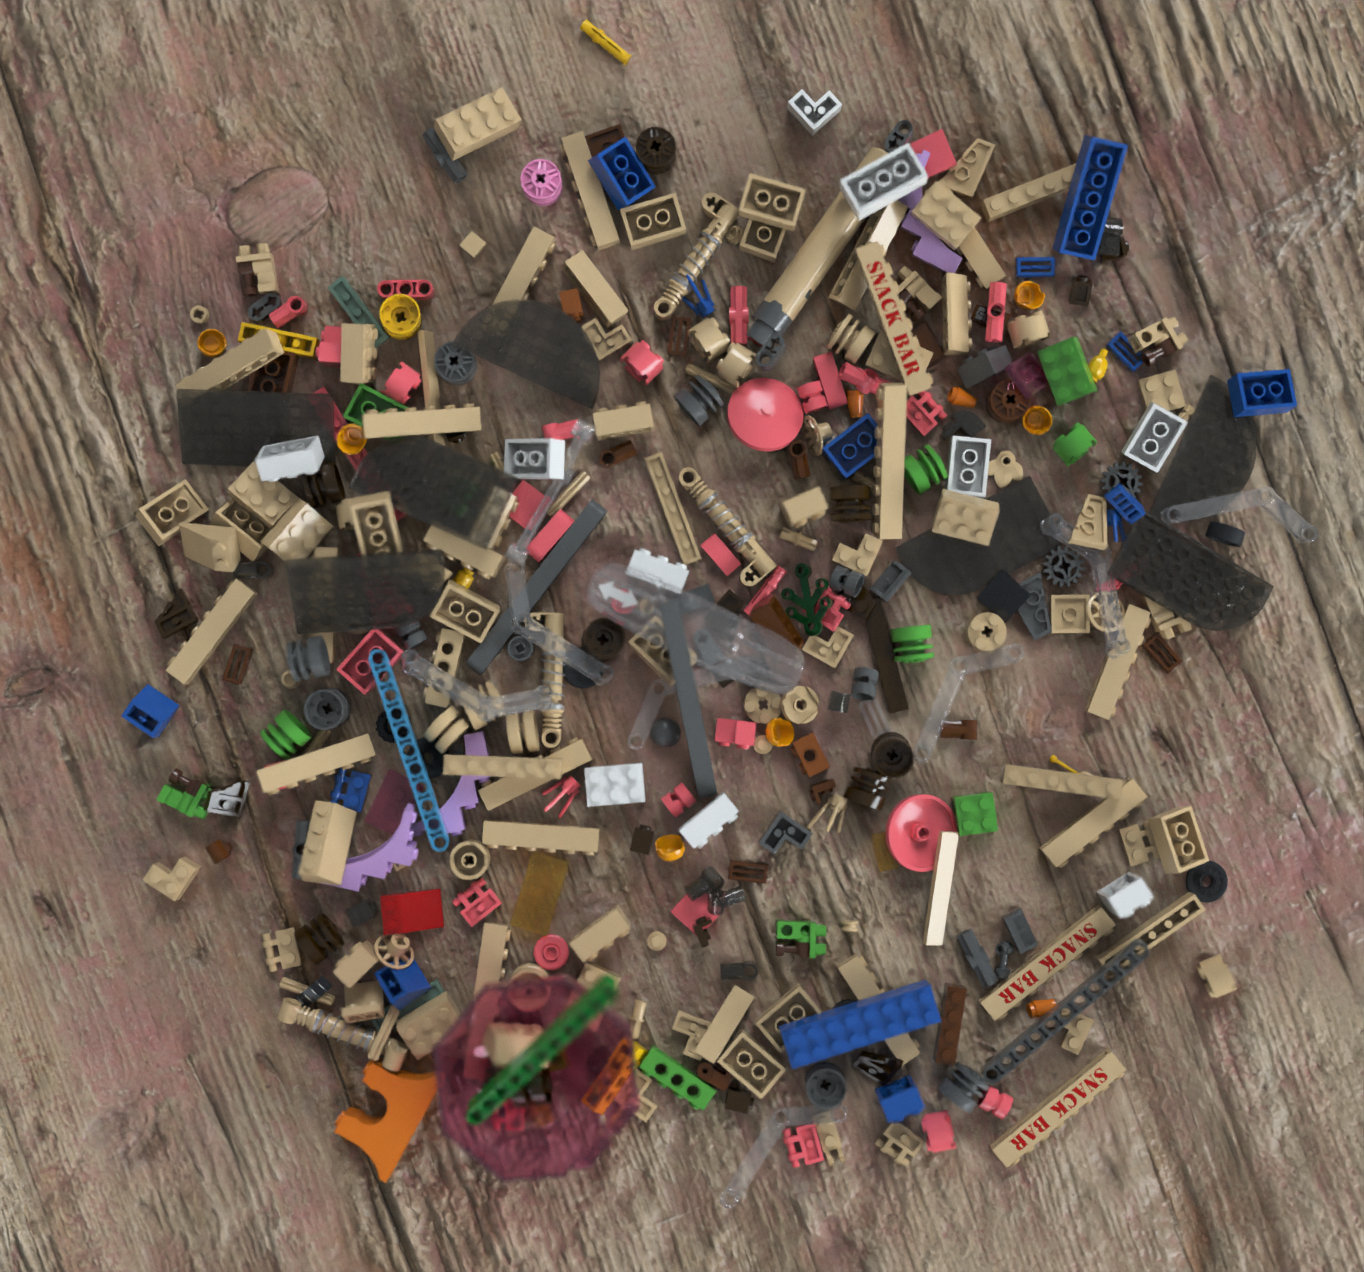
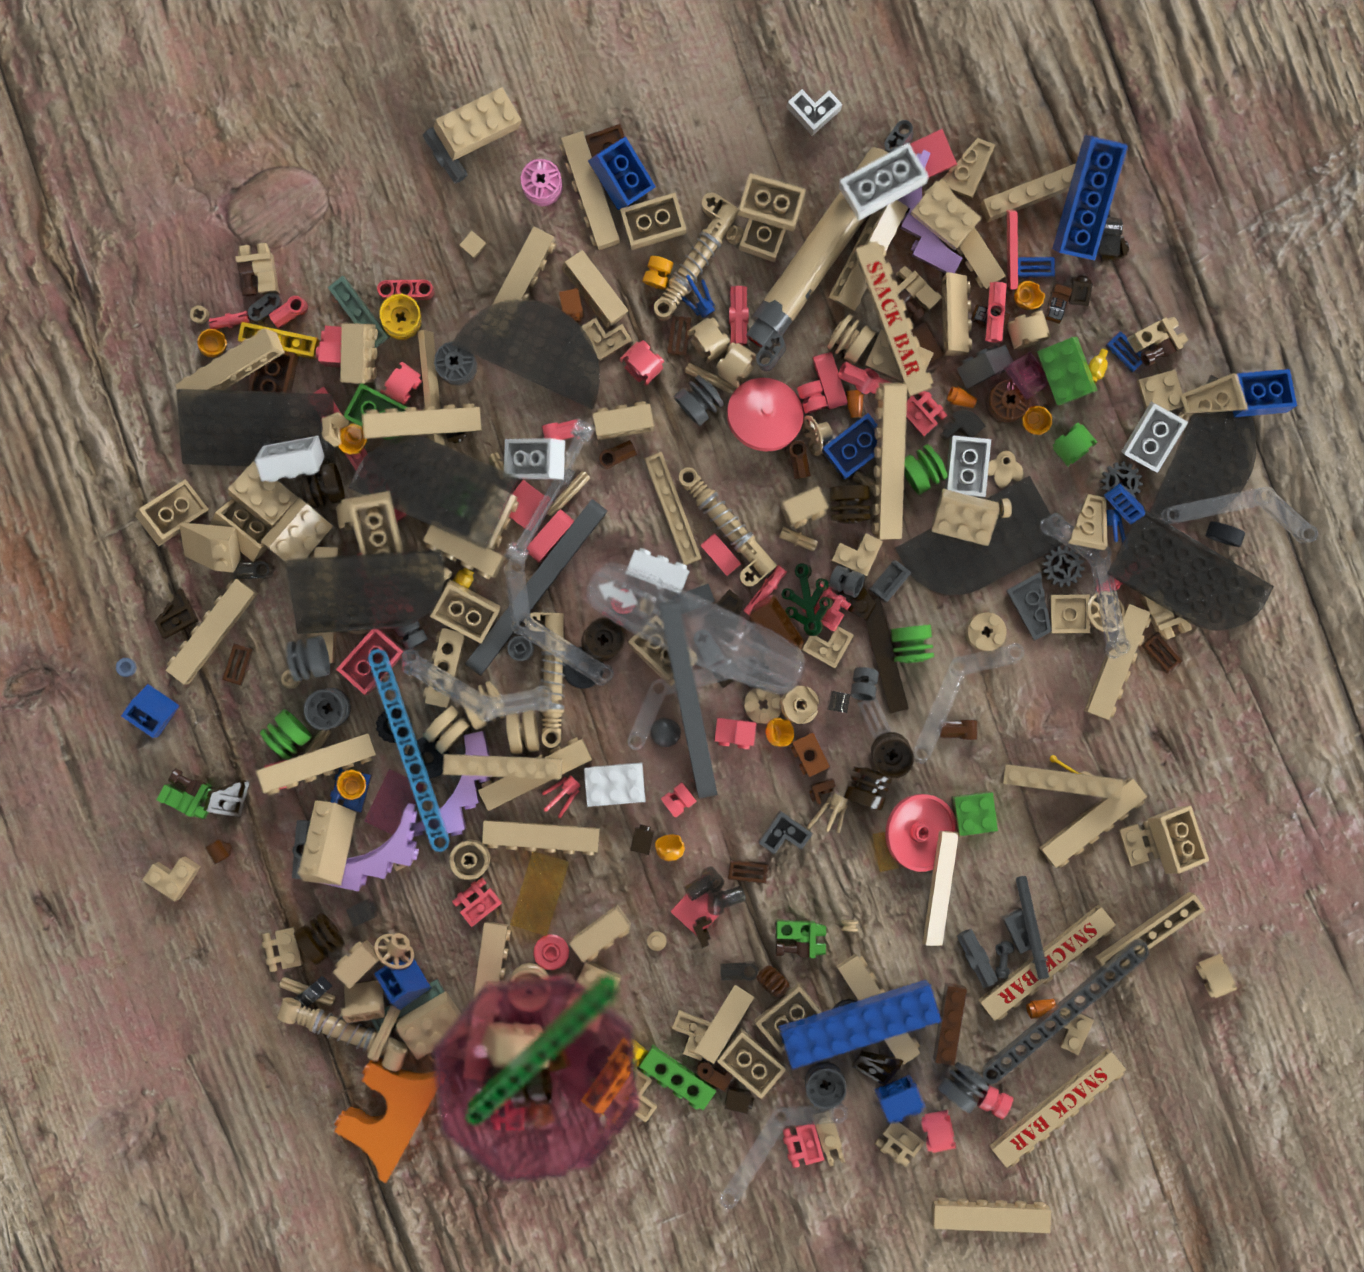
(126, 667): none -> sand blue tile
(229, 320): none -> coral pin
(332, 426): none -> tan bracket
(351, 784): none -> light orange hair
(411, 911): red slope -> none
(604, 41): yellow pin -> none
(637, 1017): tan axle -> none
(654, 161): dark brown wheel -> none
(657, 273): none -> light orange wheel
(709, 821): white brick -> none
(762, 745): tan plate -> none
(773, 981): none -> reddish brown gear
(991, 1216): none -> tan brick
(1003, 596): black tile -> none
(1005, 508): none -> tan tile
(1012, 249): none -> coral tile
(1032, 928): none -> dark grey axle
(1057, 303): none -> reddish brown leg
(1125, 895): white brick -> none
(1216, 396): none -> tan wing
(1217, 887): black wheel -> none

